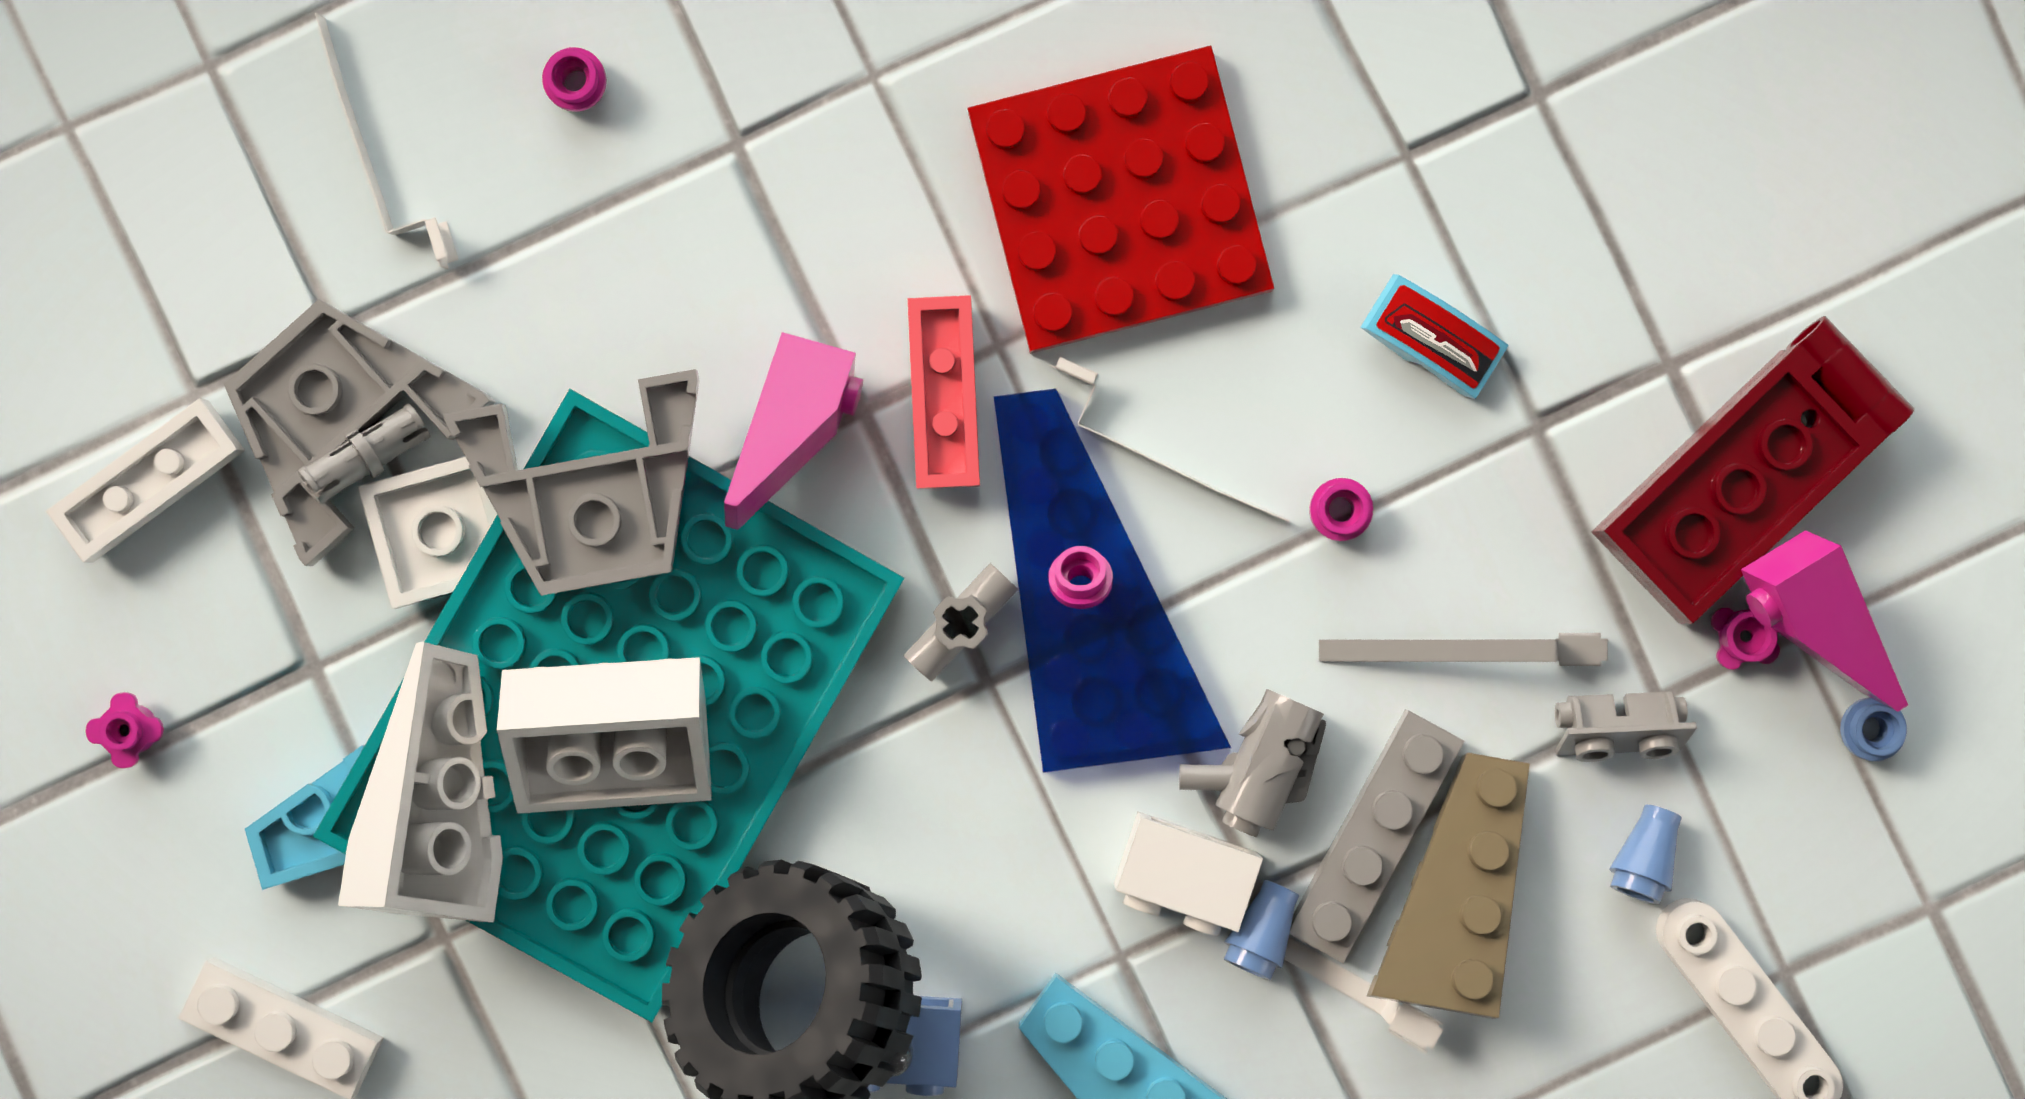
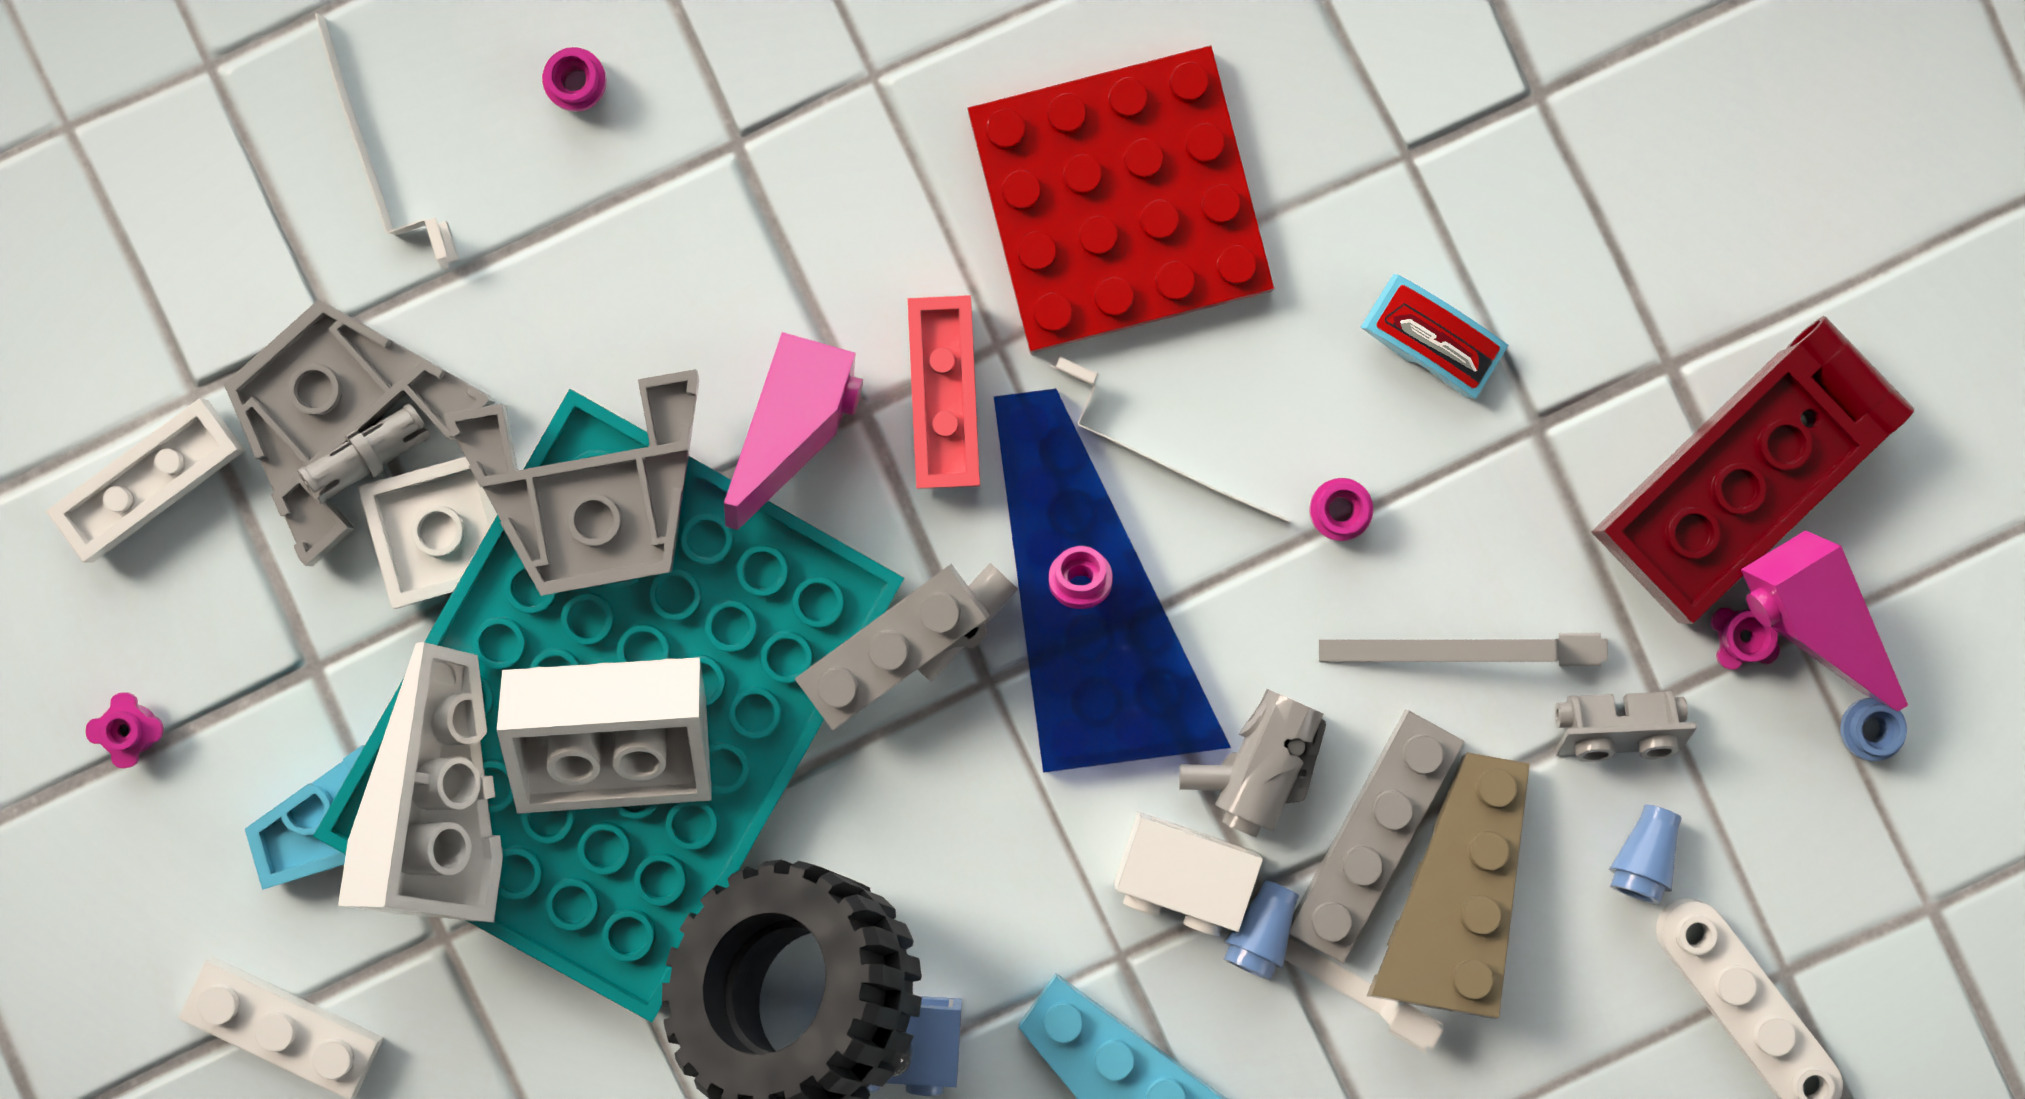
(892, 647): none -> light grey plate

